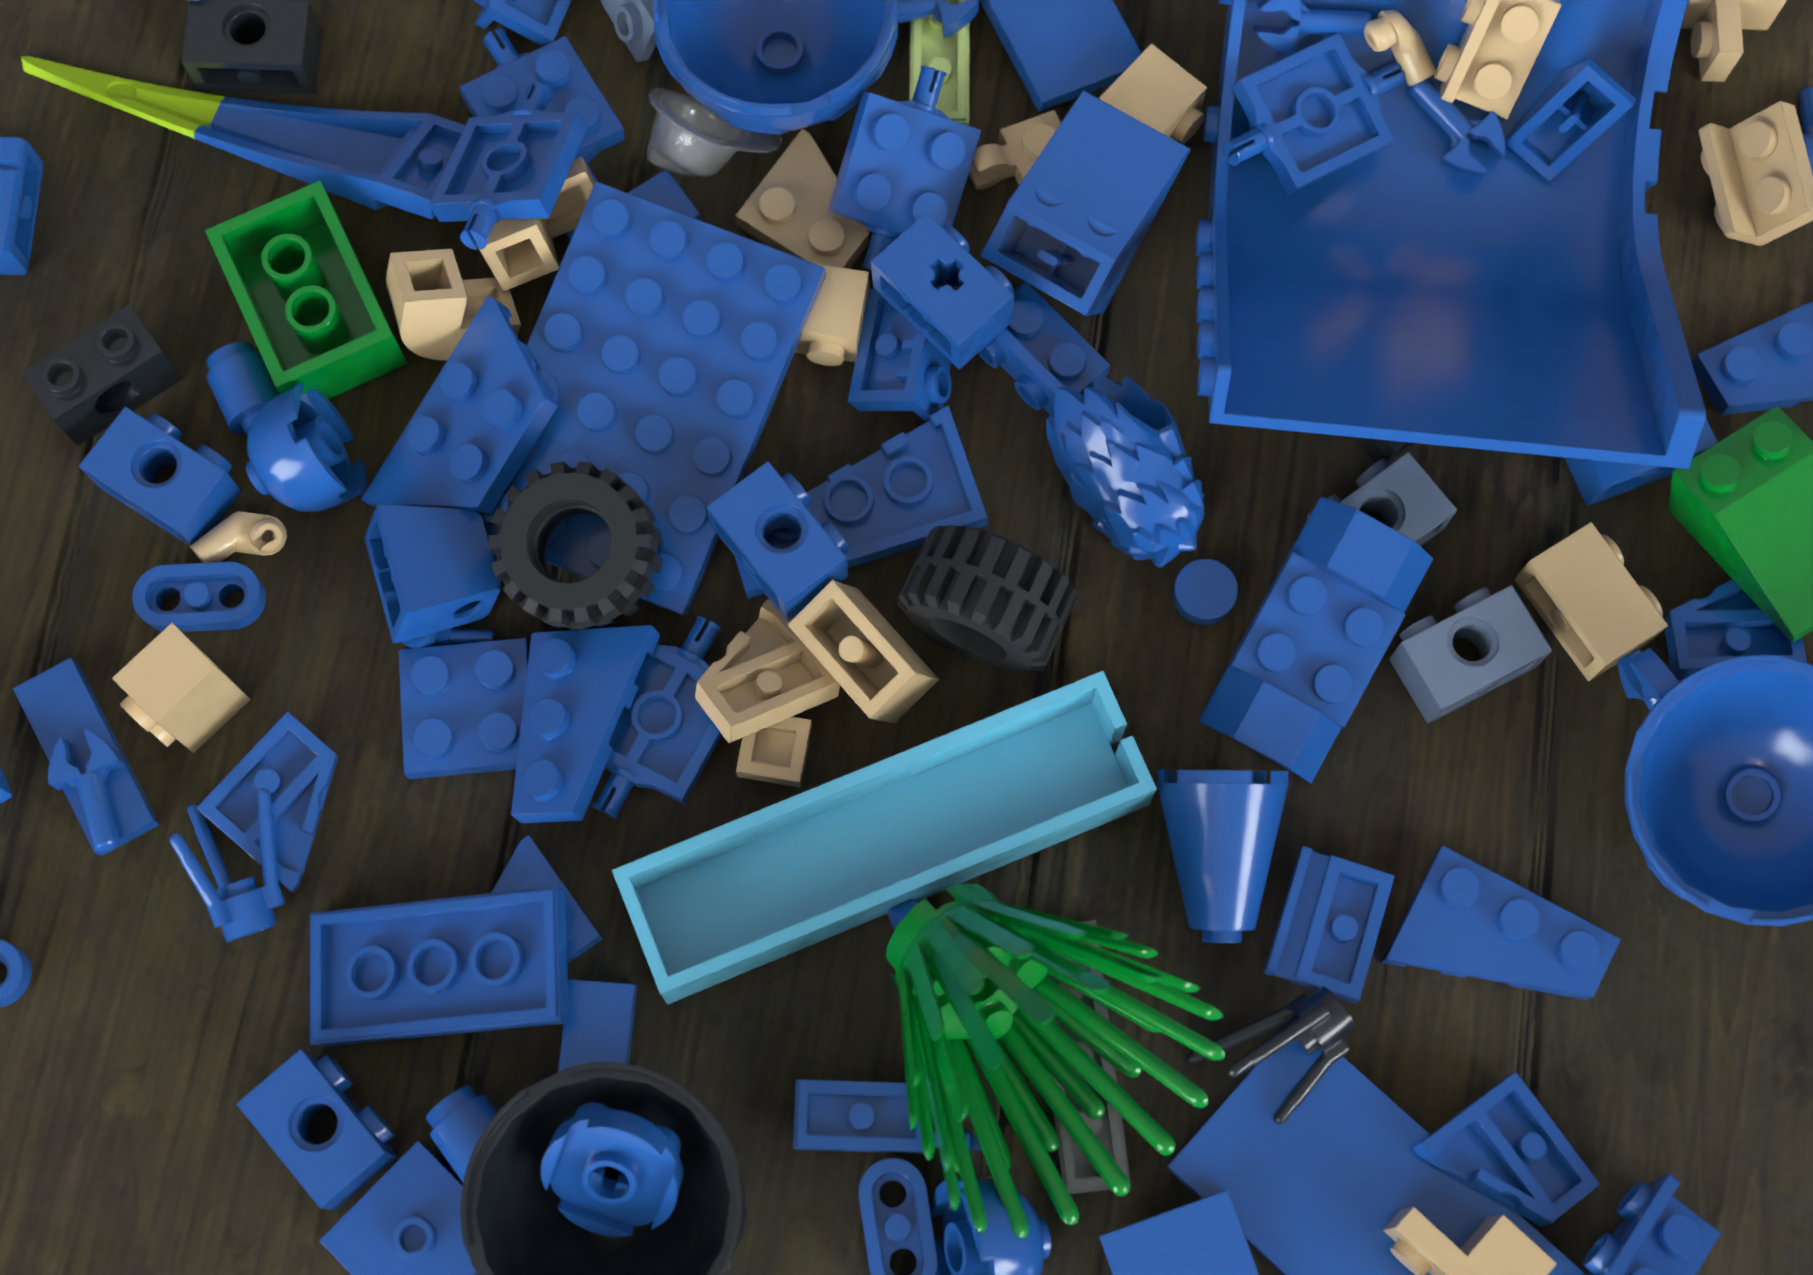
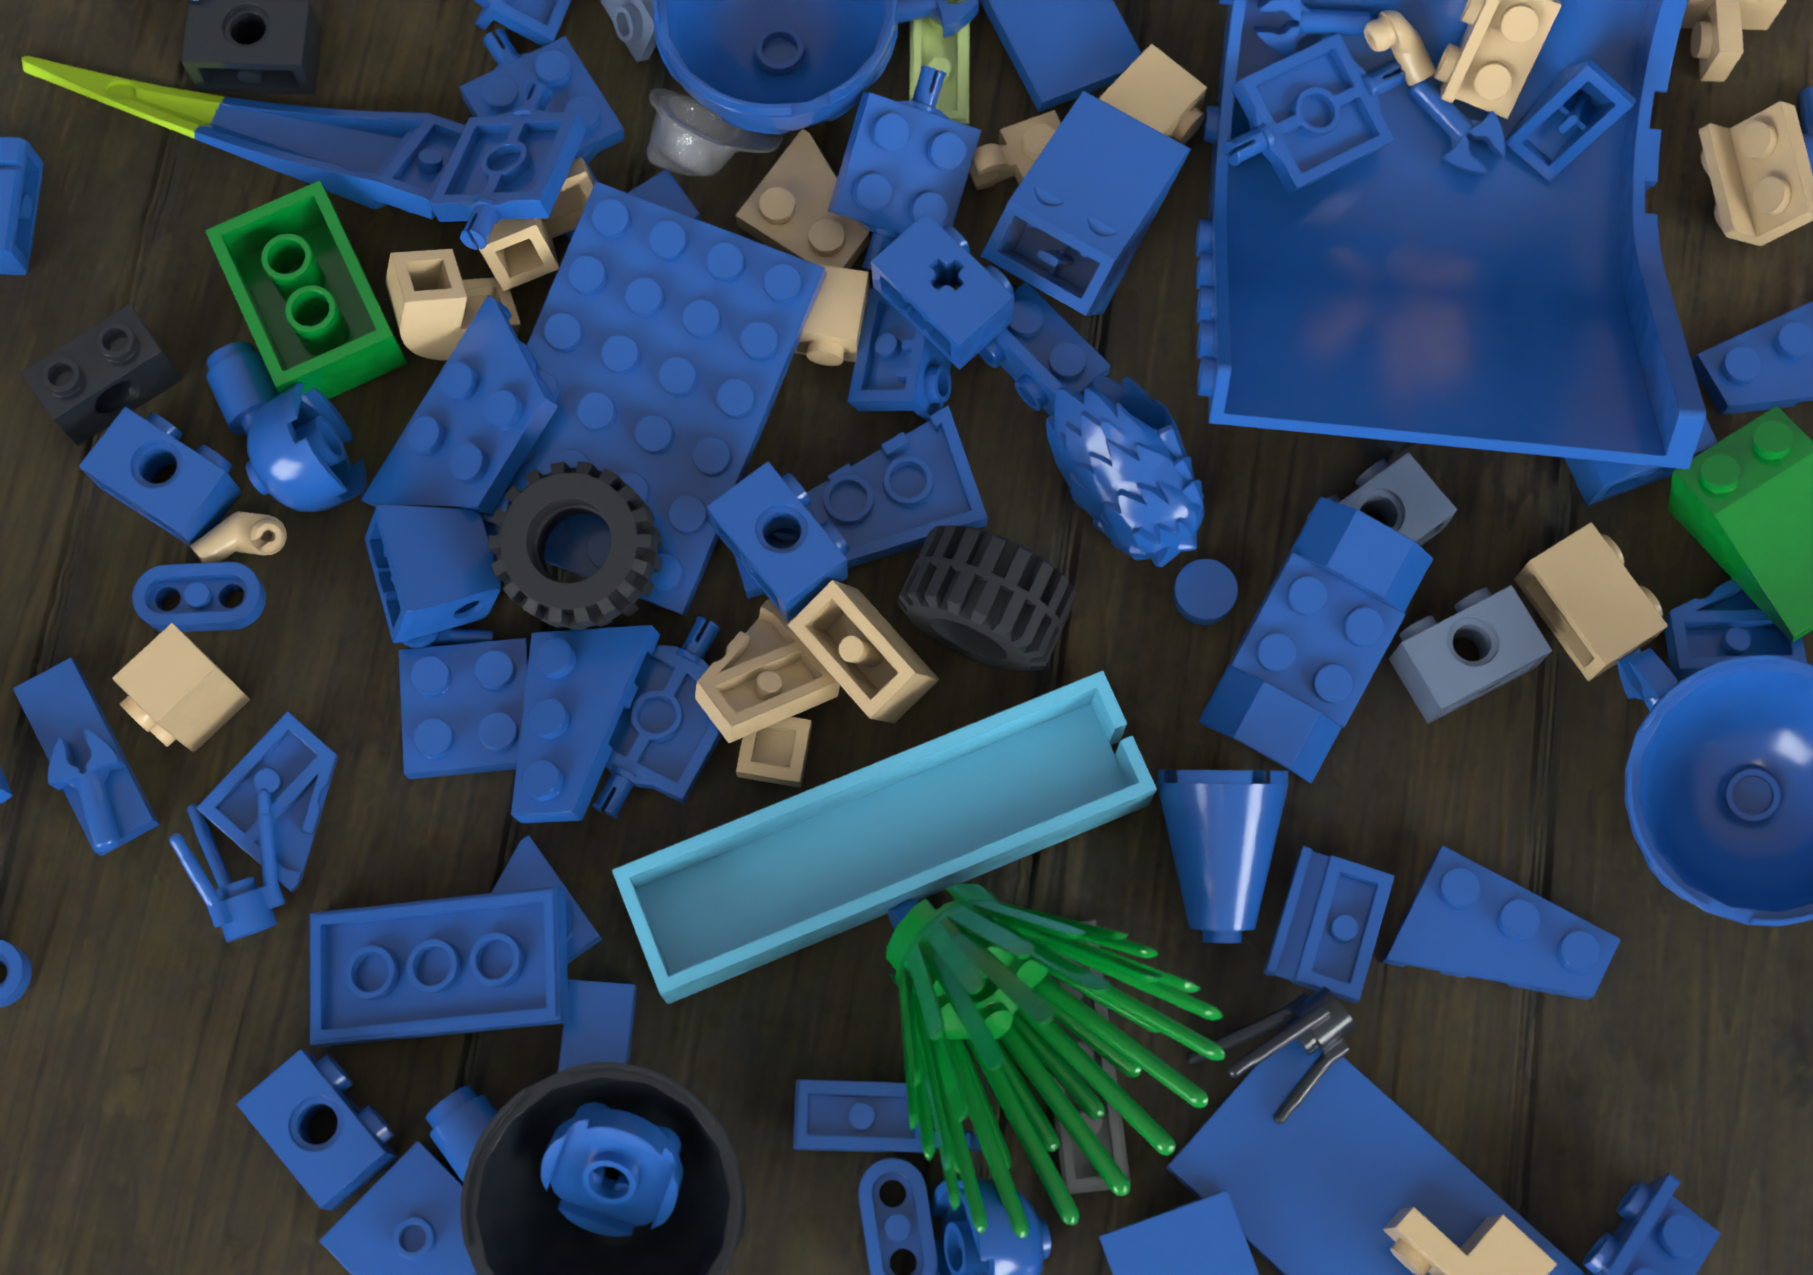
(1511, 1153): blue wing -> none

